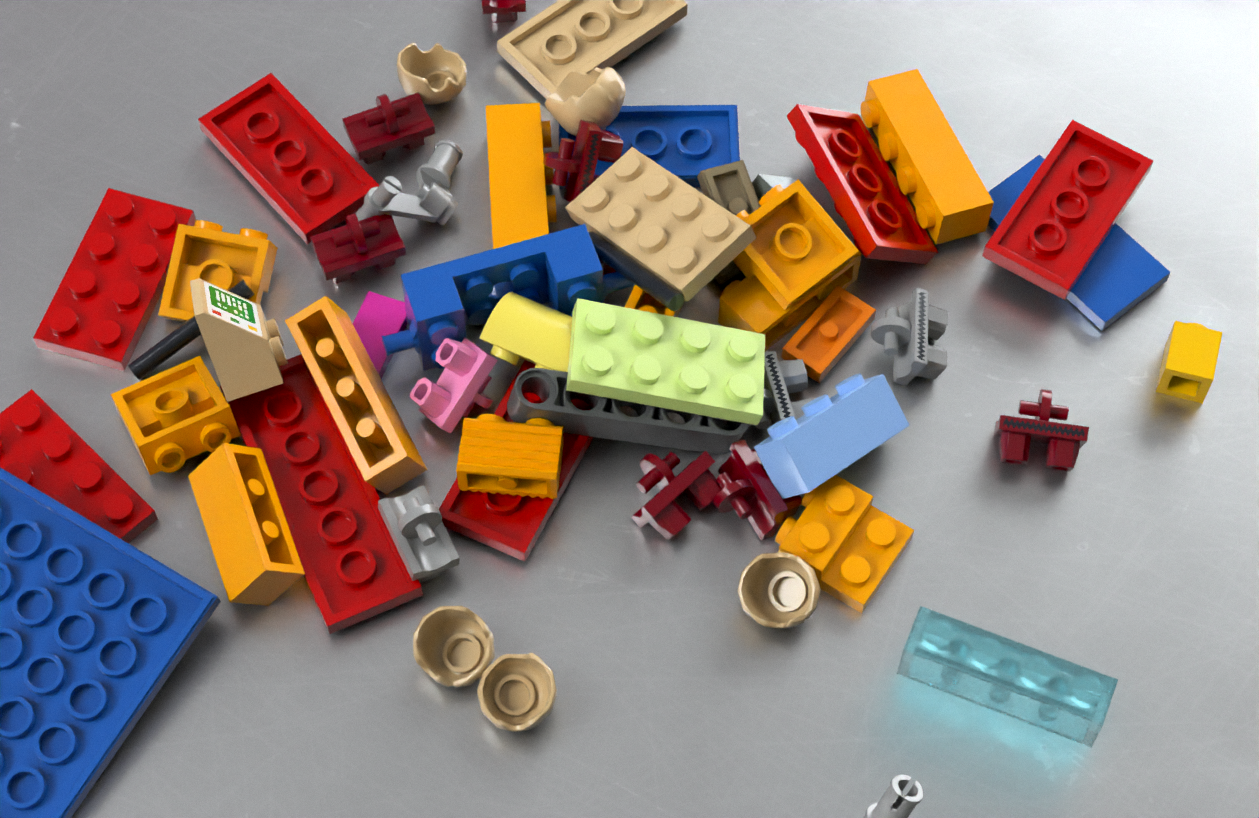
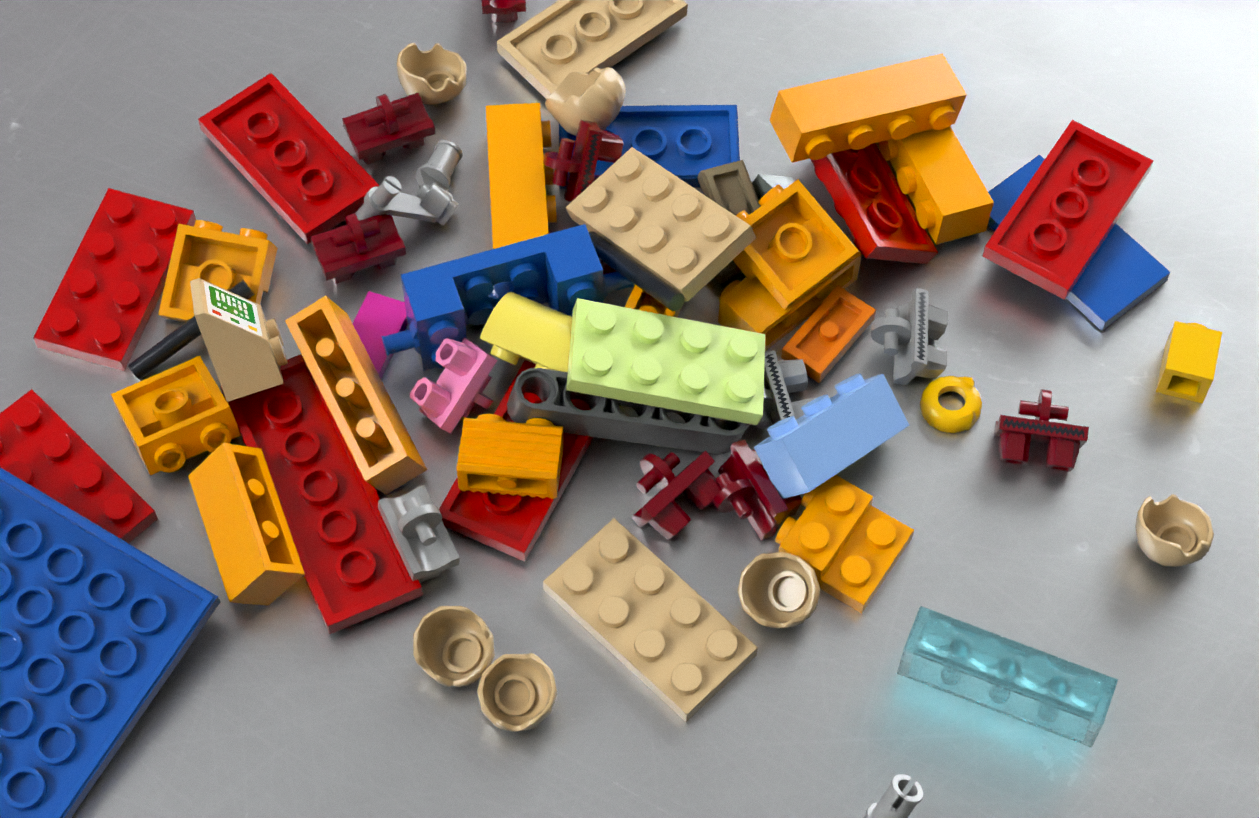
(650, 619): none -> tan plate
(867, 108): none -> light orange brick
(949, 420): none -> yellow piece
(1173, 531): none -> tan hair

